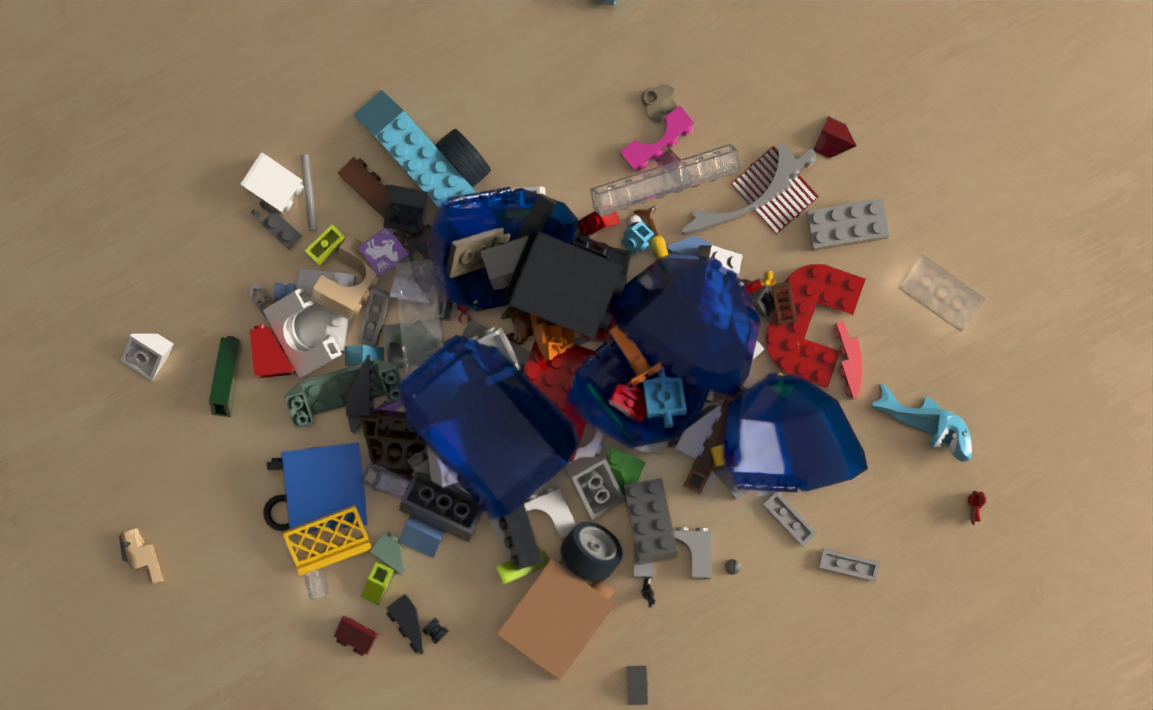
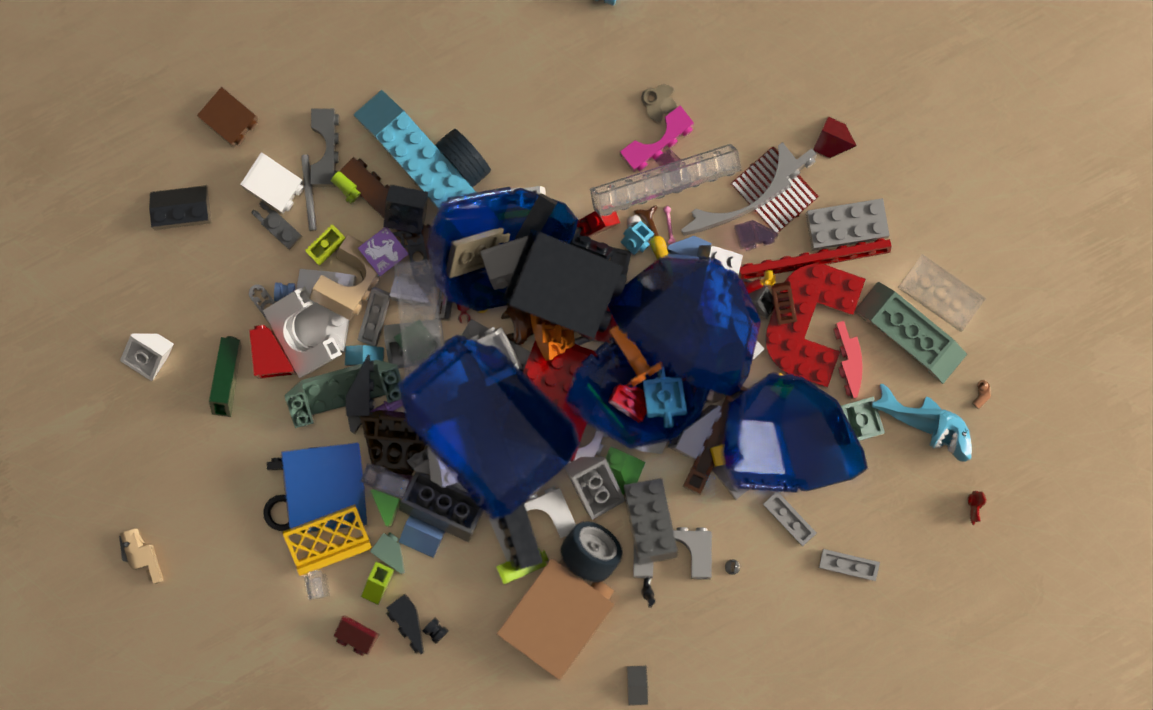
(179, 207): none -> black slope
(228, 117): none -> reddish brown brick
(324, 122): none -> dark grey arch
(346, 186): none -> lime plant
(387, 506): none -> bright green slope
(667, 209): none -> bright pink hinge
(753, 233): none -> clear purple slope
(823, 256): none -> red plate
(864, 418): none -> sand green plate
(911, 331): none -> sand green slope
(984, 394): none -> nougat arm

